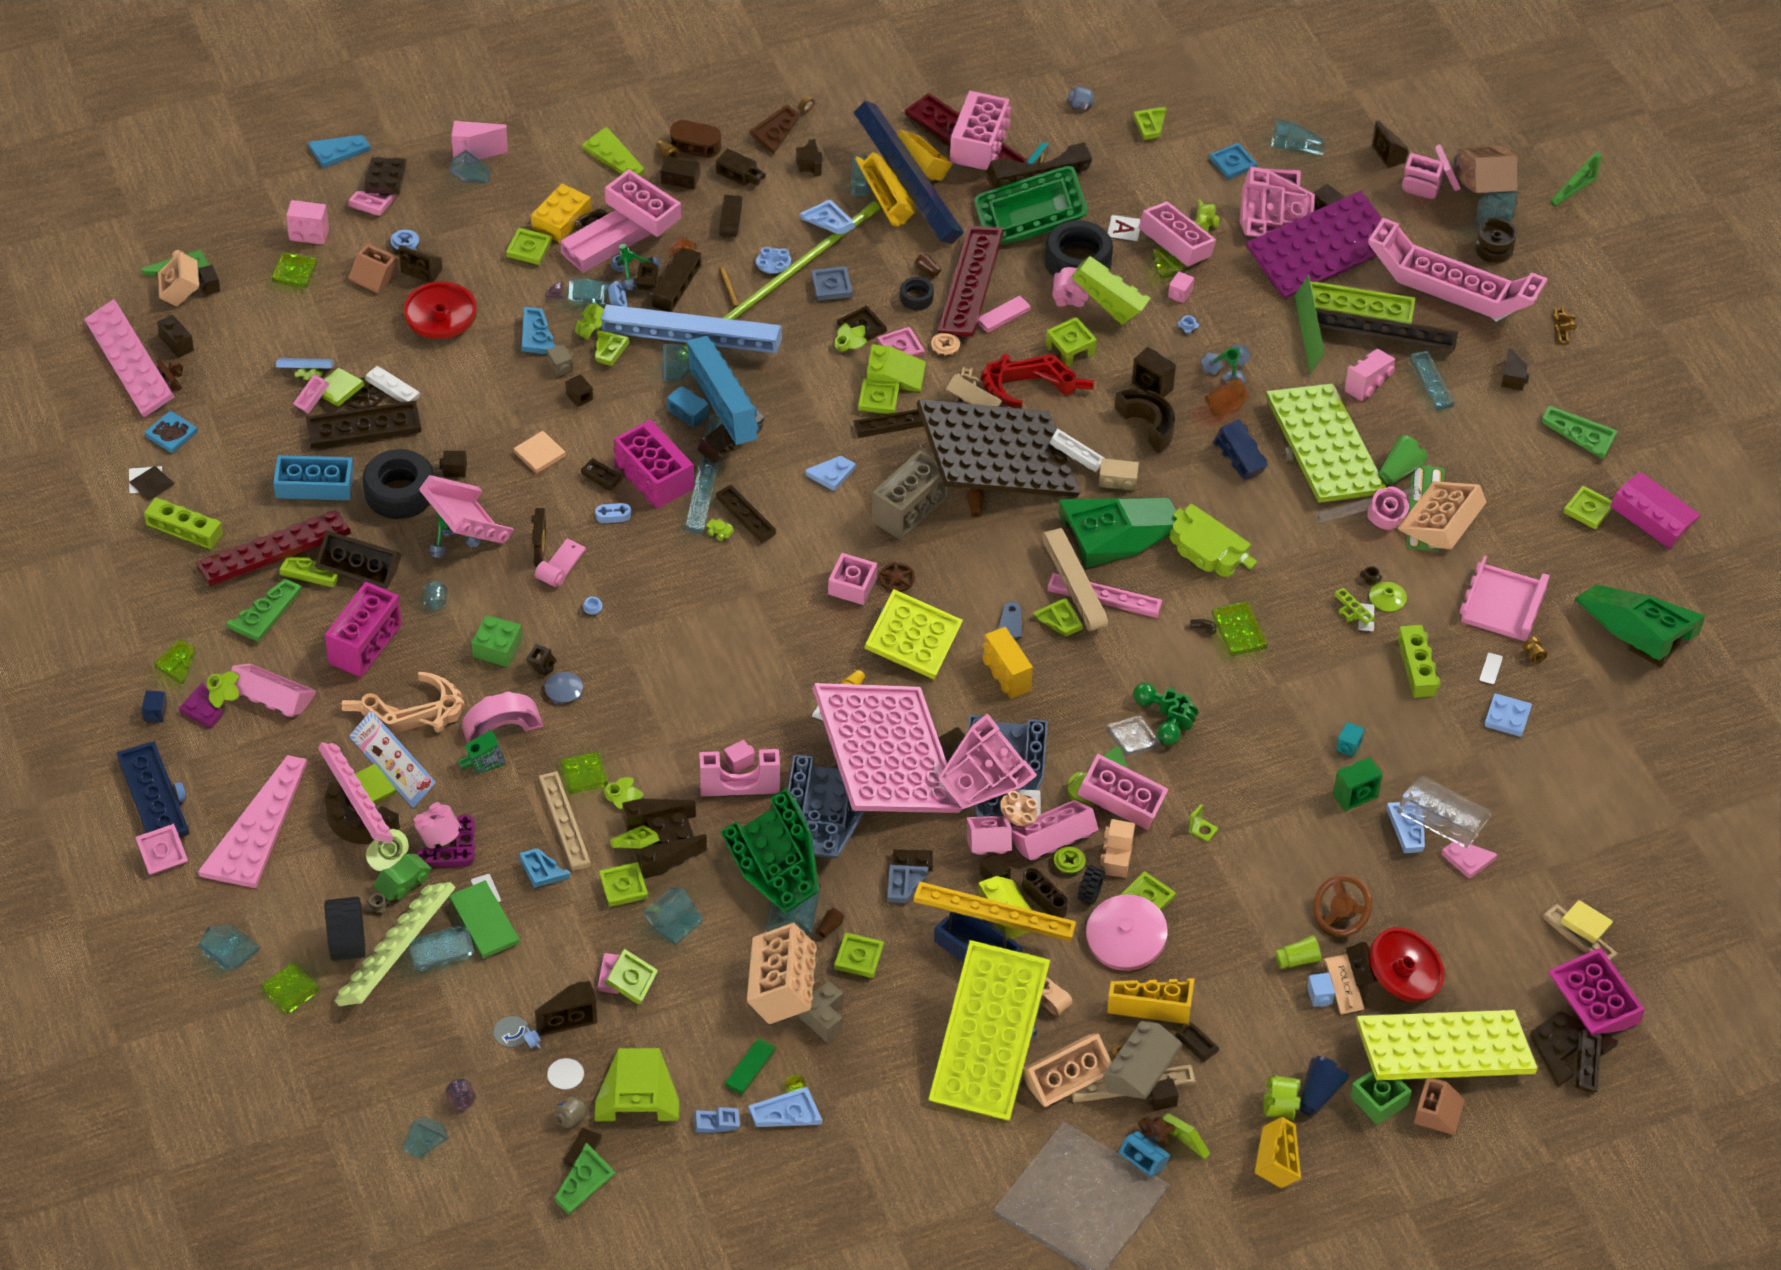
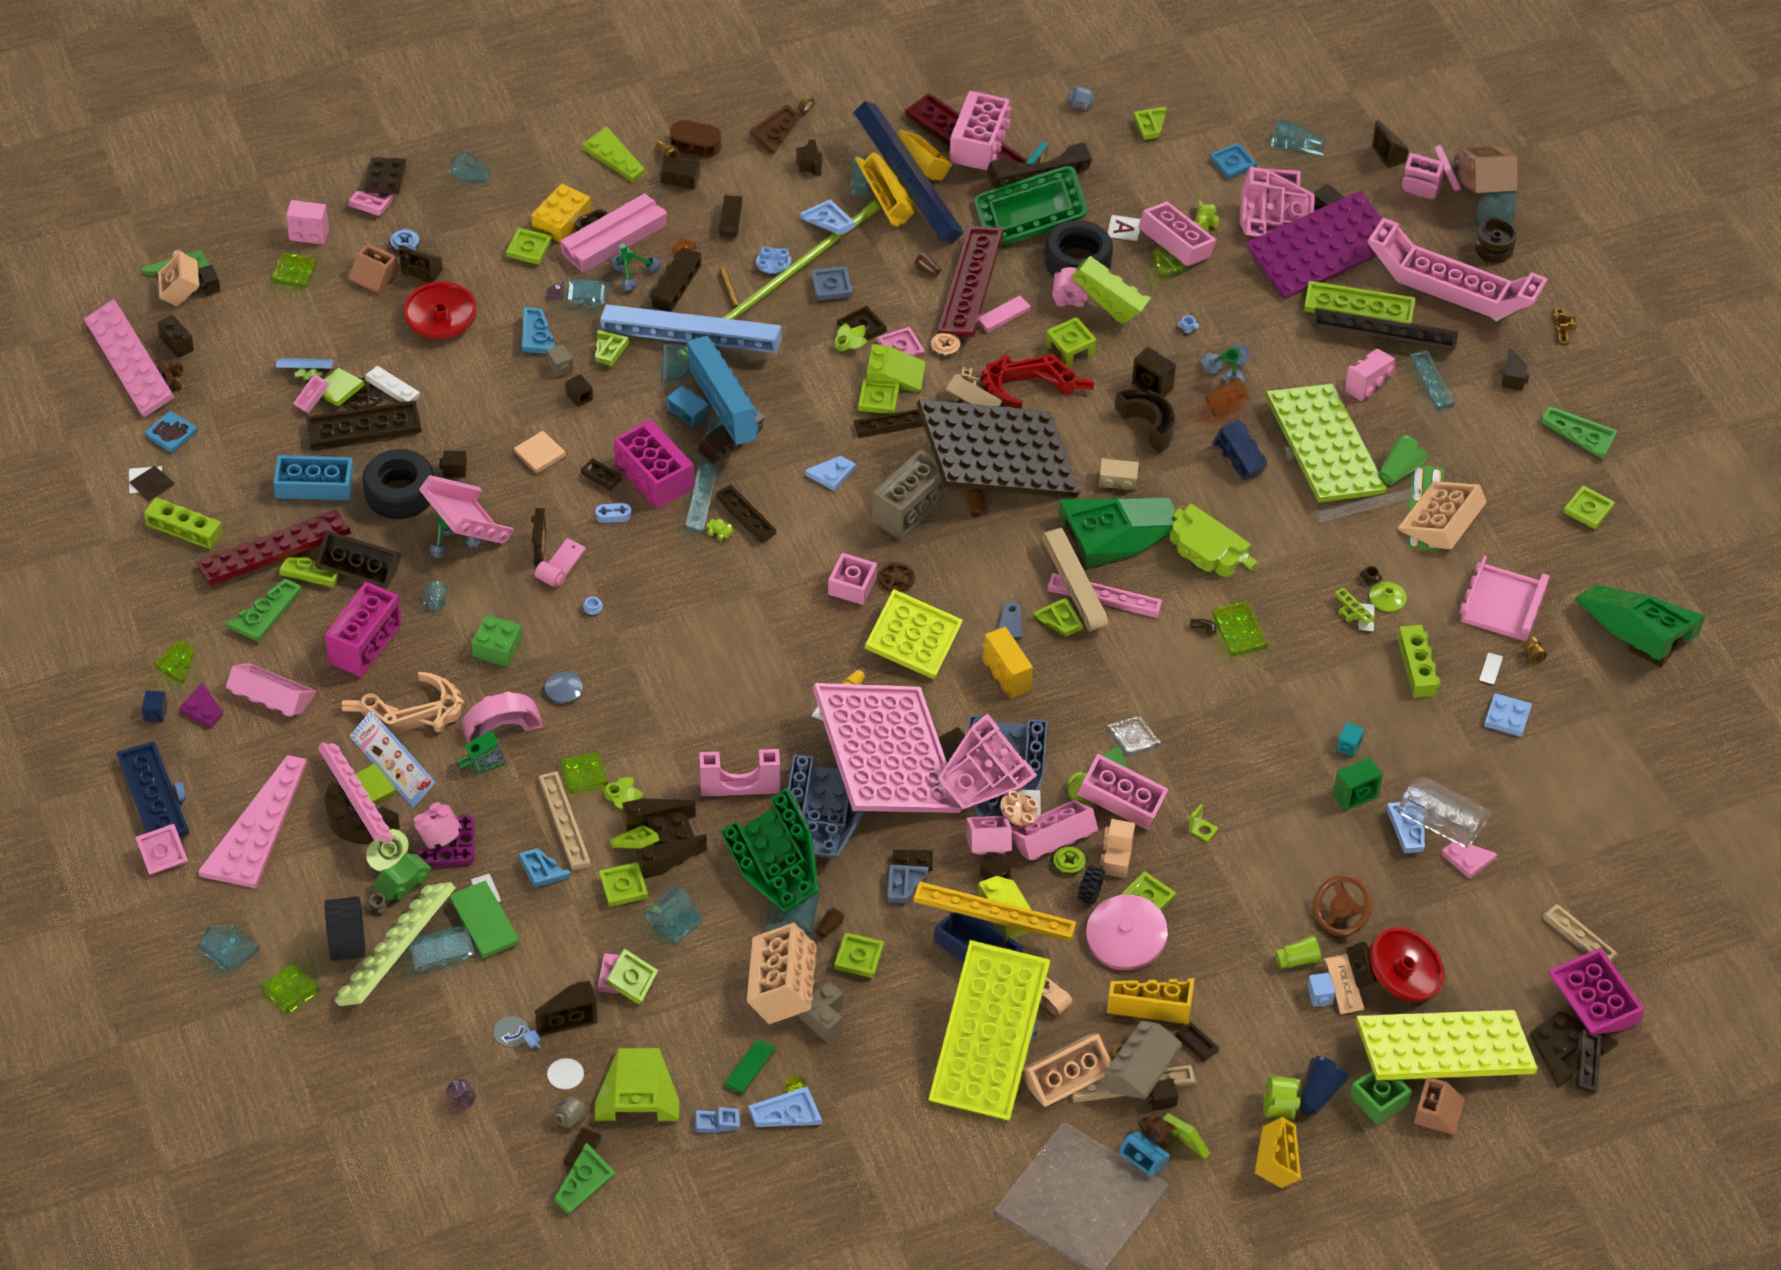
(224, 690): lime plate -> none
(338, 149): dark azure wing -> none
(424, 1136): clear light blue slope -> none
(479, 139): bright pink slope -> none
(545, 663): dark brown brick -> none
(590, 321): lime plate -> none
(617, 294): light blue beam -> none
(643, 203): bright pink brick -> none
(645, 269): dark brown brick -> none
(739, 168): dark brown brick -> none
(739, 756): bright pink brick -> none
(916, 303): black tyre -> none
(1036, 884): dark brown beam -> none
(1076, 450): white plate -> none
(1170, 703): green piece -> none
(1181, 287): bright pink brick -> none
(1309, 324): bright green sticker -> none
(1397, 508): bright pink brick -> none
(1581, 179): bright green wing -> none
(1586, 922): light yellow tile -> none
(1654, 509): dark pink slope -> none

